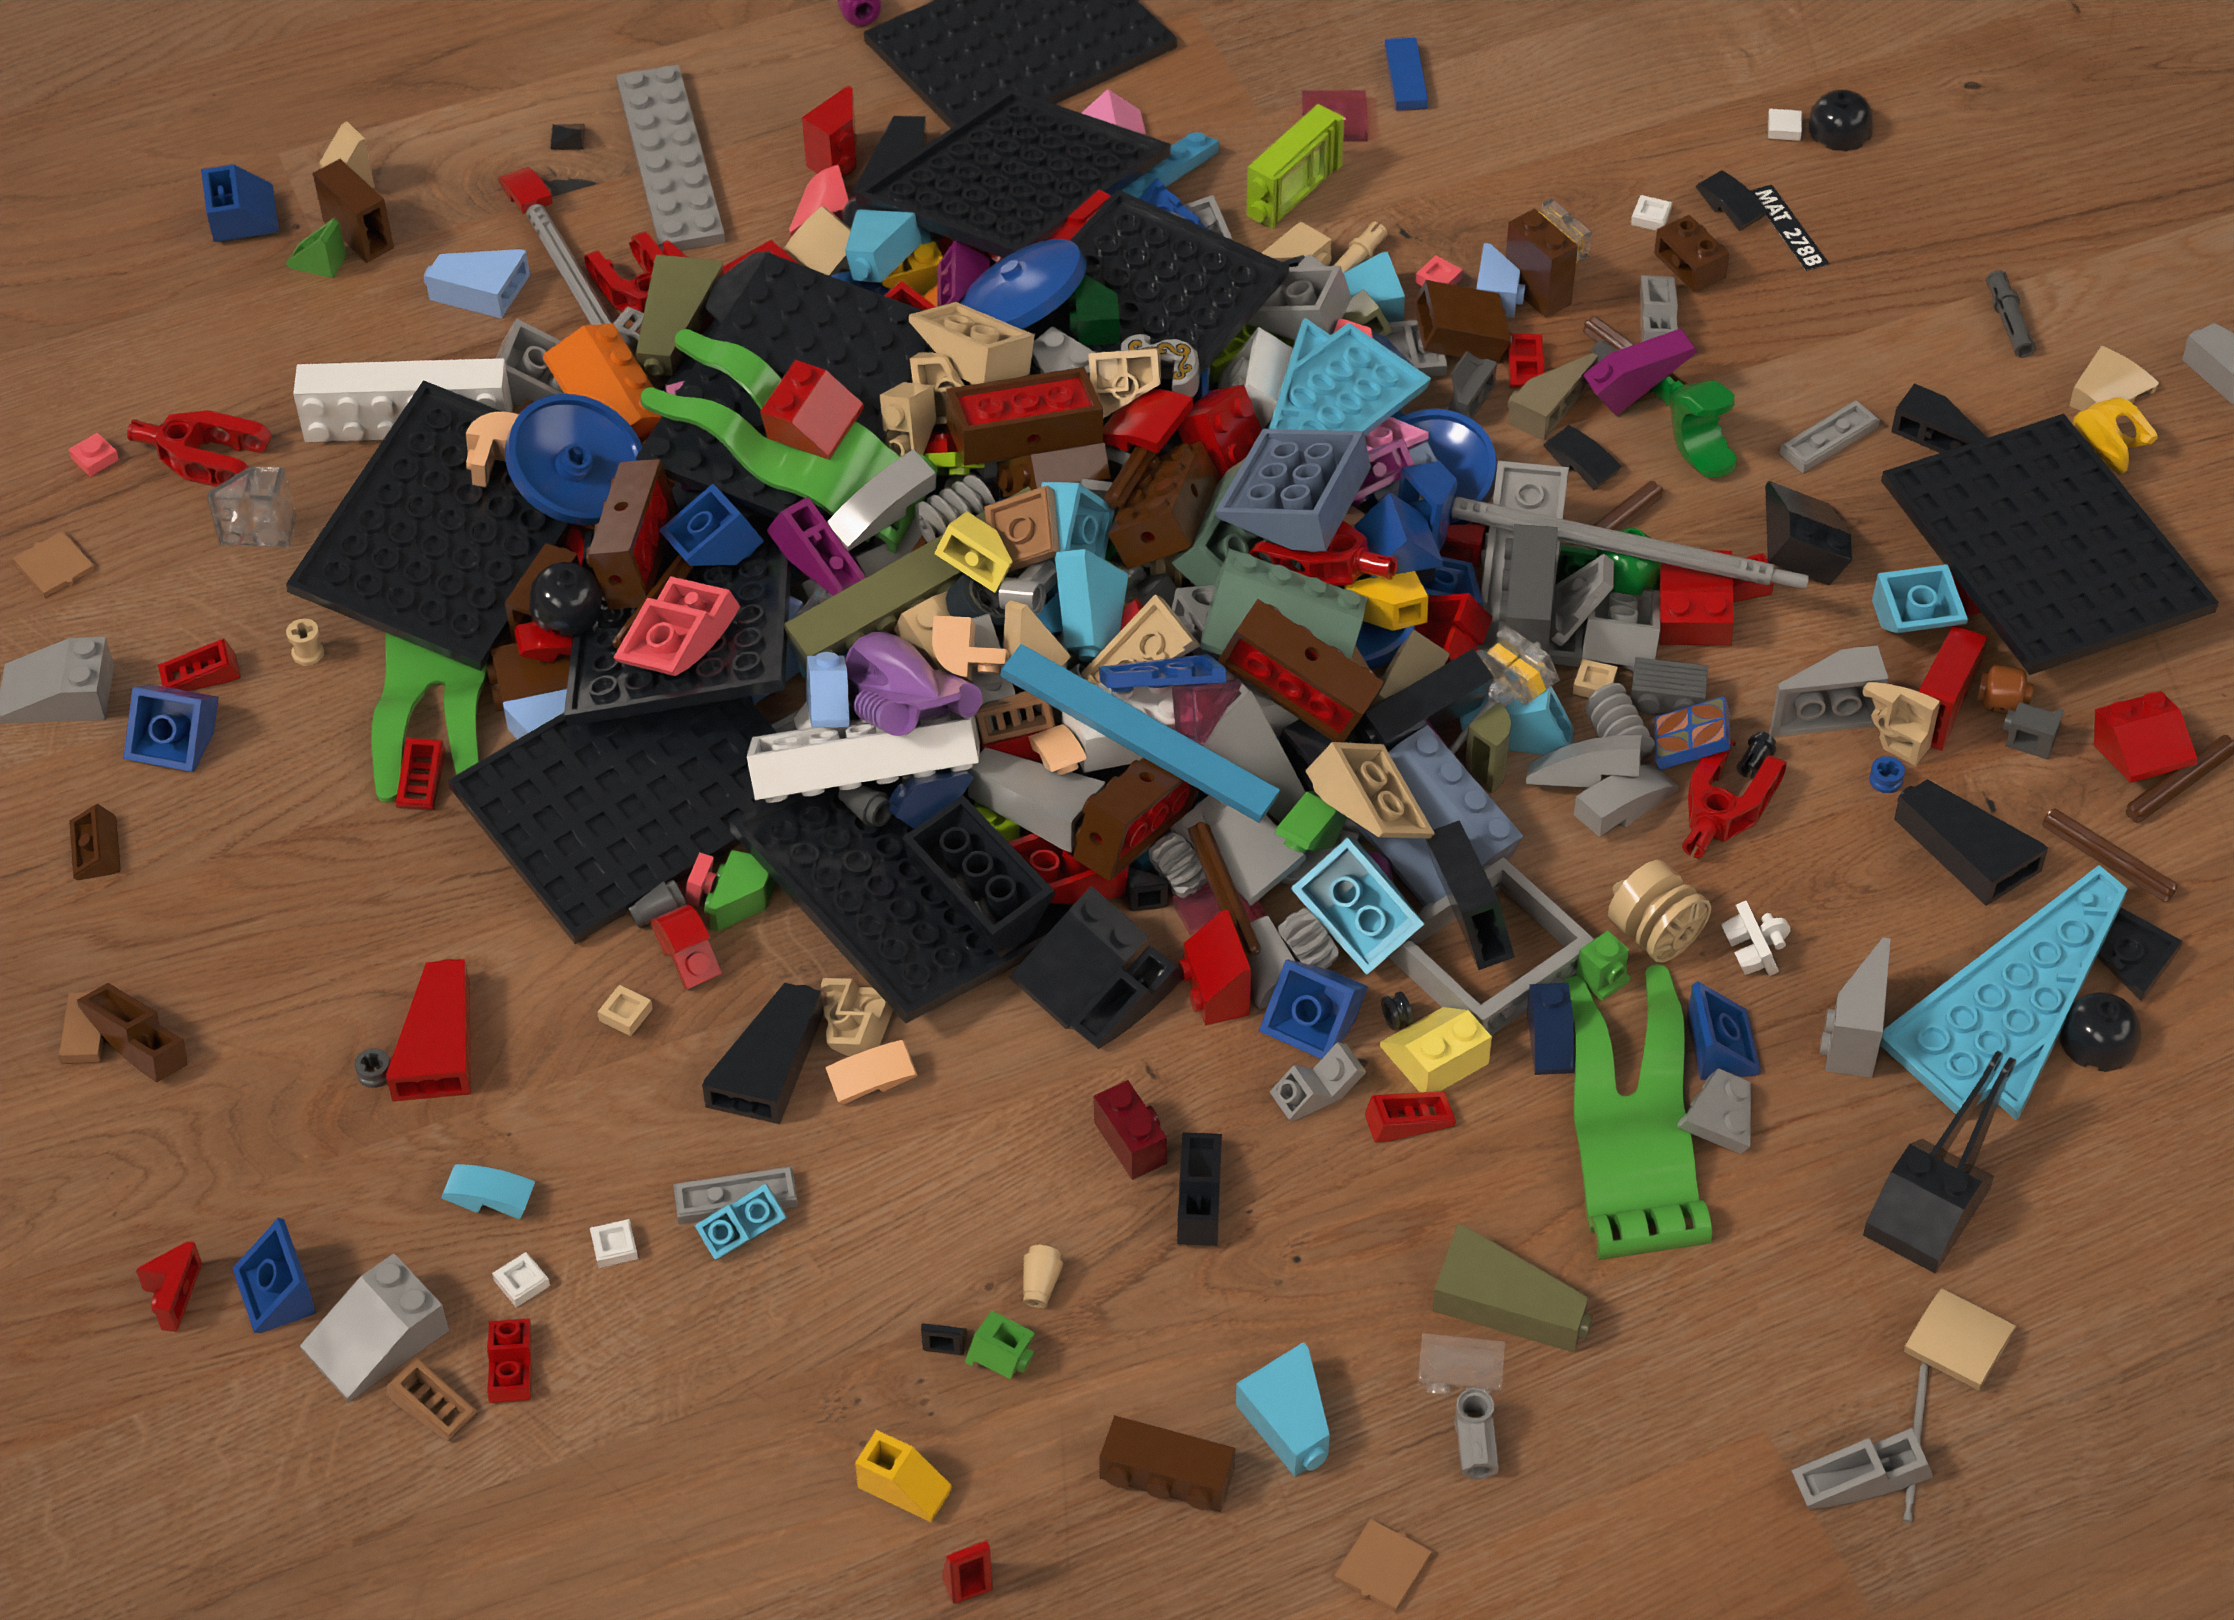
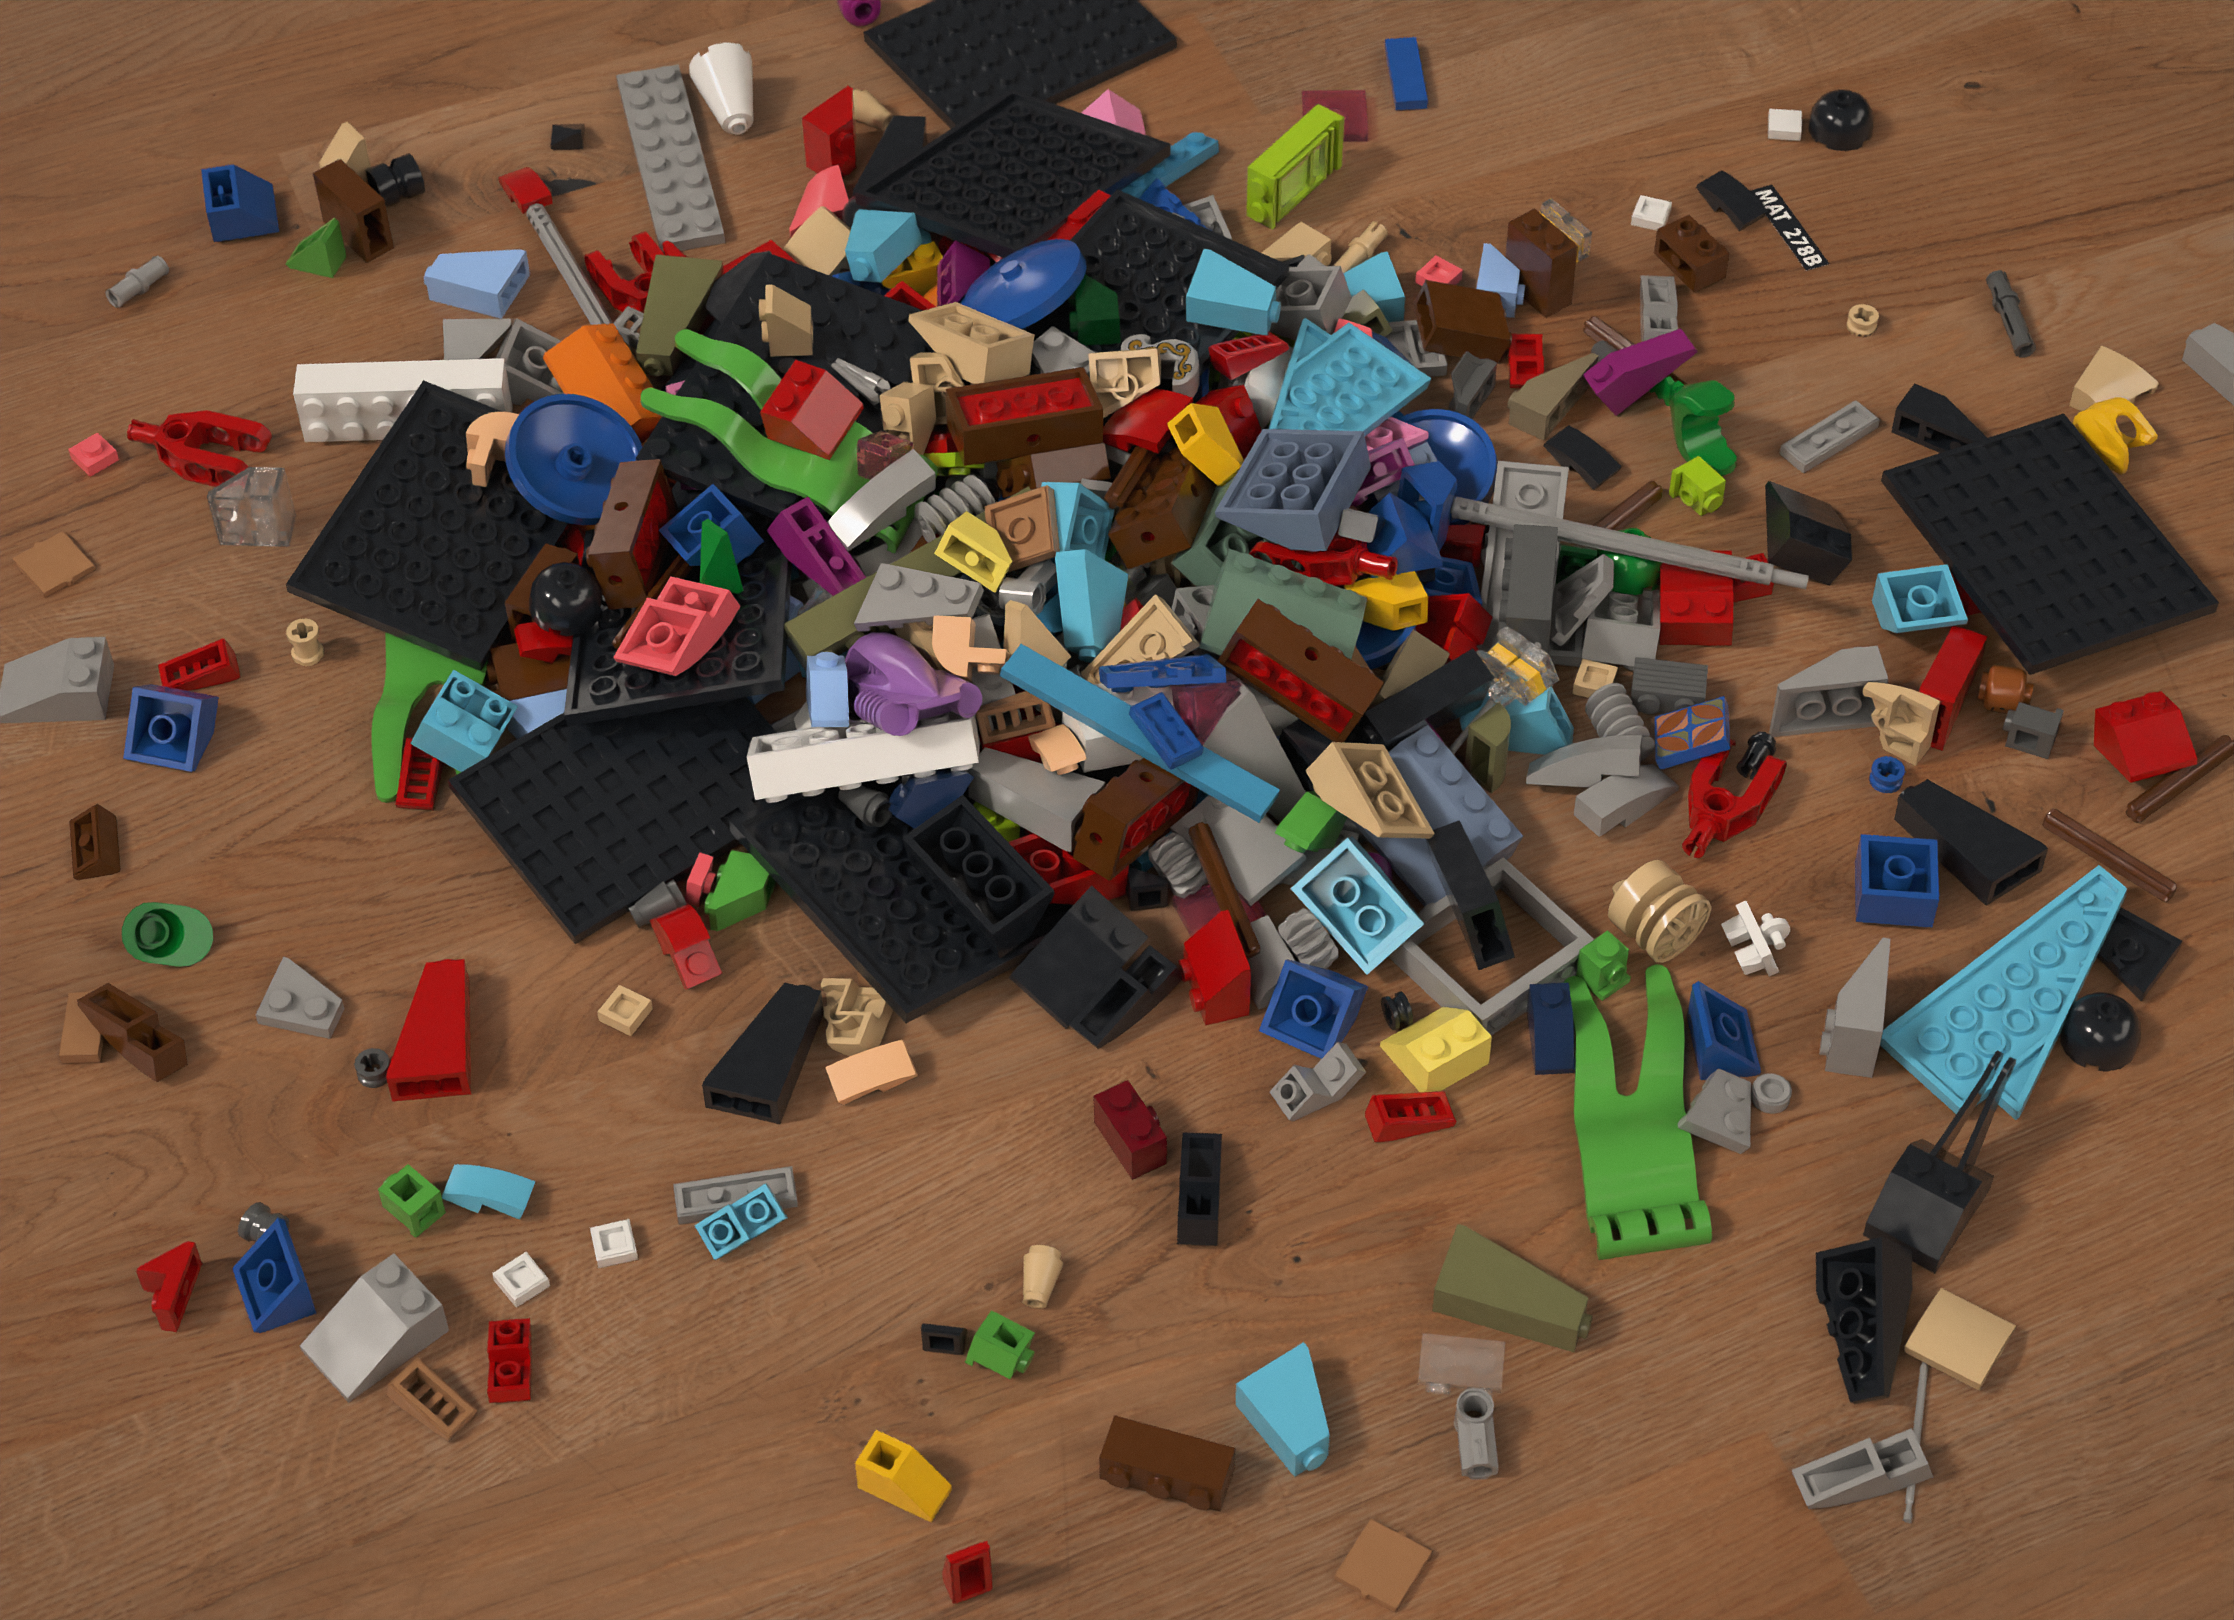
(137, 281): none -> light grey pin
(167, 934): none -> green piece
(257, 1221): none -> dark grey wheel
(299, 1003): none -> light grey wing
(398, 179): none -> black wheel
(412, 1200): none -> bright green brick
(463, 723): none -> medium azure slope
(473, 337): none -> light grey slope
(717, 559): none -> green slope
(726, 85): none -> white cone
(786, 323): none -> tan slope
(863, 381): none -> light grey piece
(870, 111): none -> tan cone
(879, 451): none -> clear pink slope
(912, 596): none -> light grey wing
(1166, 730): none -> blue plate
(1207, 442): none -> yellow slope
(1230, 297): none -> medium azure slope
(1244, 354): none -> red slope
(1360, 525): none -> slope
(1698, 486): none -> lime brick
(1771, 1093): none -> light grey tile
(1865, 313): none -> tan bush
(1867, 1306): none -> black wedge
(1896, 880): none -> blue brick

